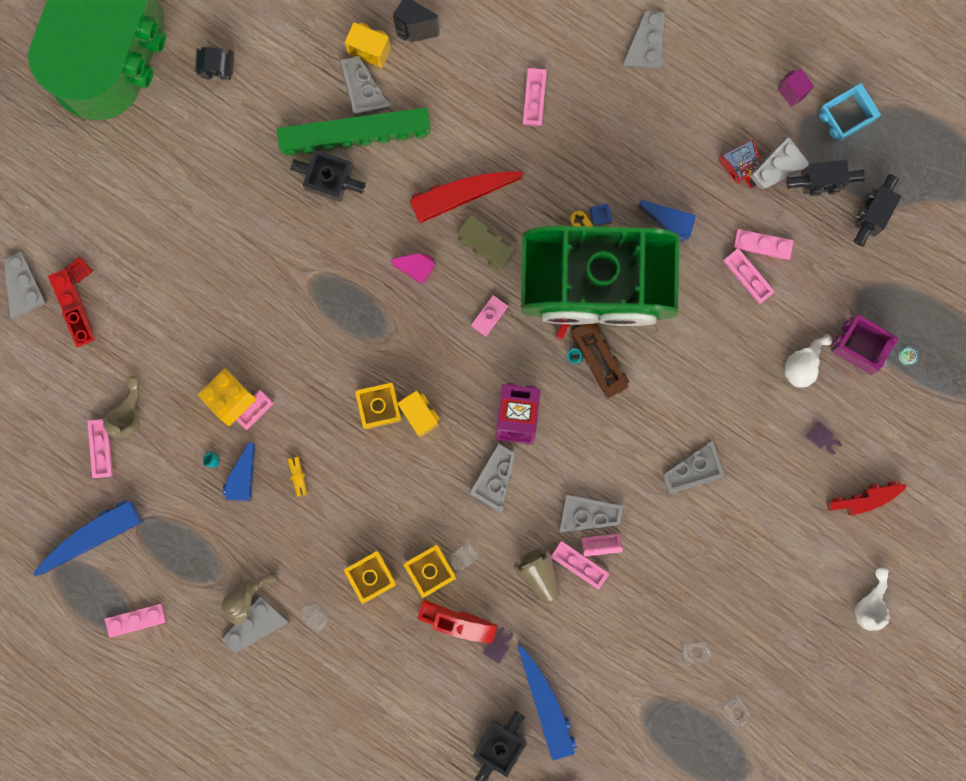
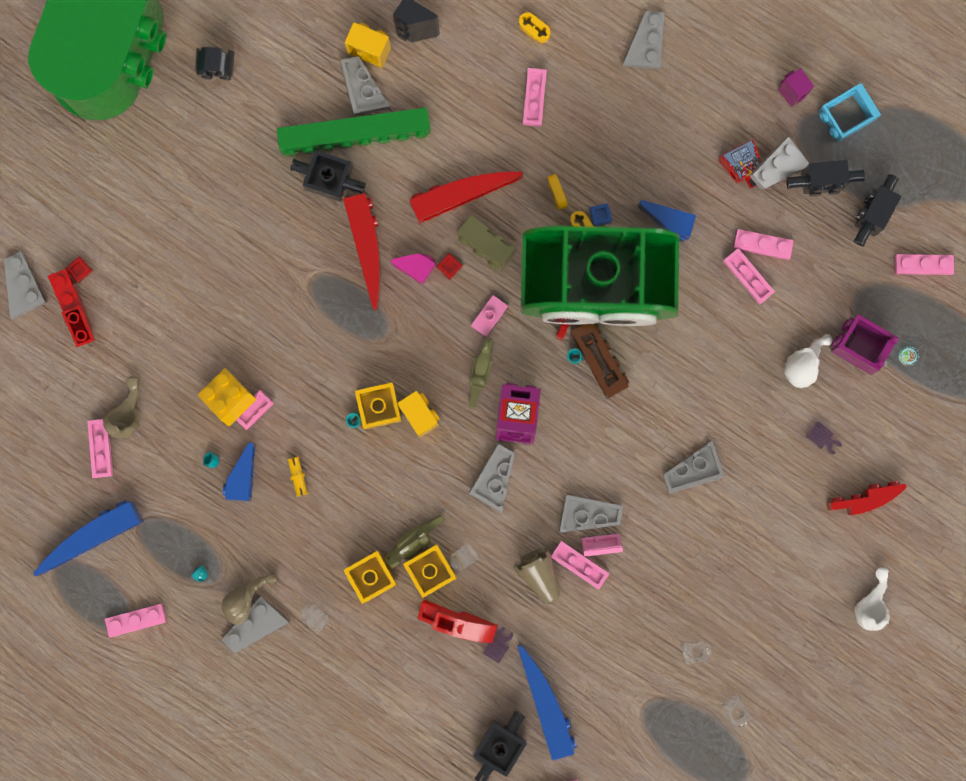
(200, 574): none -> teal hinge
(350, 416): none -> teal hinge
(366, 242): none -> red slope
(411, 542): none -> olive animal
(449, 266): none -> red tile
(480, 370): none -> olive animal
(537, 24): none -> yellow beam
(557, 191): none -> yellow beam
(924, 264): none -> bright pink plate

